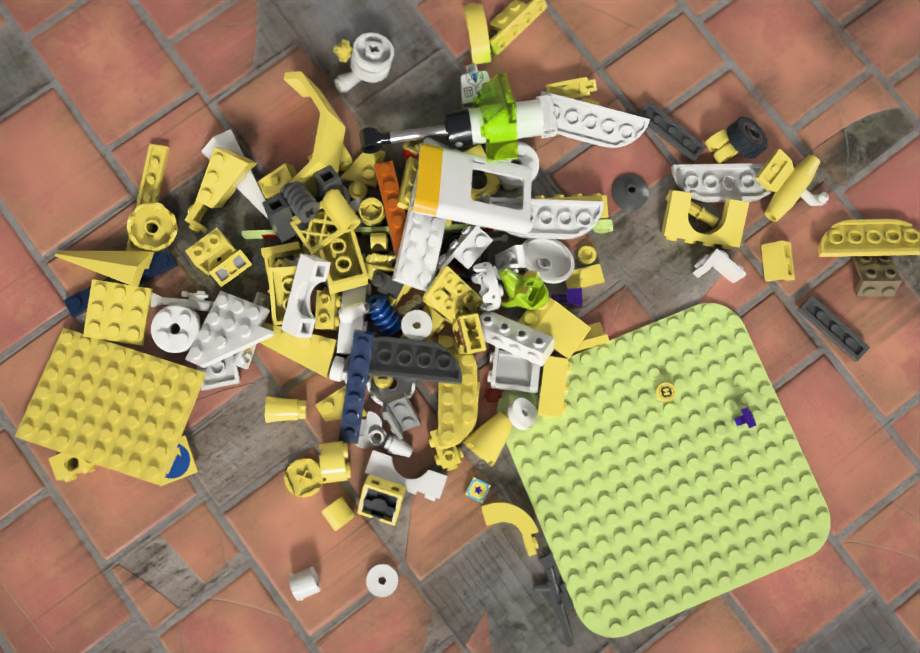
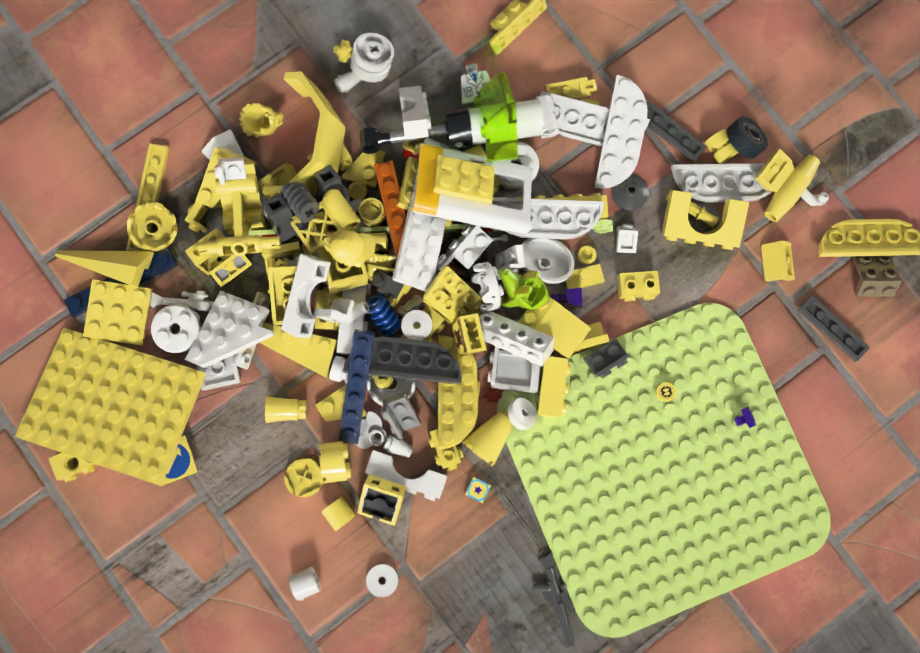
(230, 169): none -> white bracket
(240, 214): none -> light yellow plate
(259, 120): none -> light yellow hair
(339, 311): none -> white panel
(351, 247): none -> light yellow hair
(414, 112): none -> white arch
(464, 179): none -> light yellow plate
(477, 33): light yellow arch -> none
(507, 512): light yellow arch -> none
(606, 358): none -> dark grey bracket
(622, 134): none -> white plate
(626, 238): none -> white bracket
(638, 285): none -> light yellow brick
(720, 261): white bracket -> none

